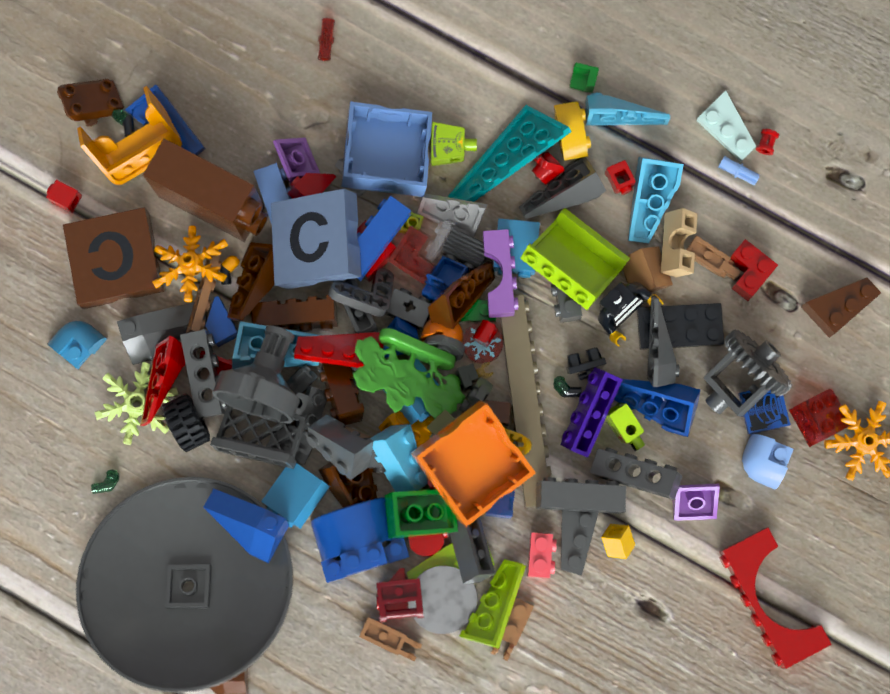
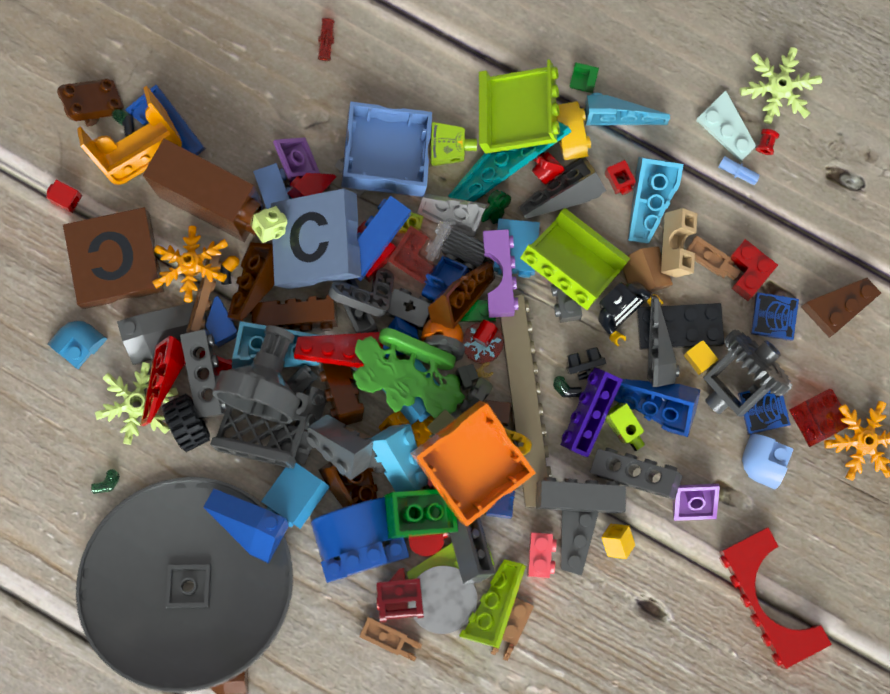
(269, 224): none -> yellowish green brick
(498, 202): none -> dark green plate
(518, 109): none -> lime panel
(700, 357): none -> yellow panel
(774, 316): none -> tile
(777, 90): none -> yellowish green piece

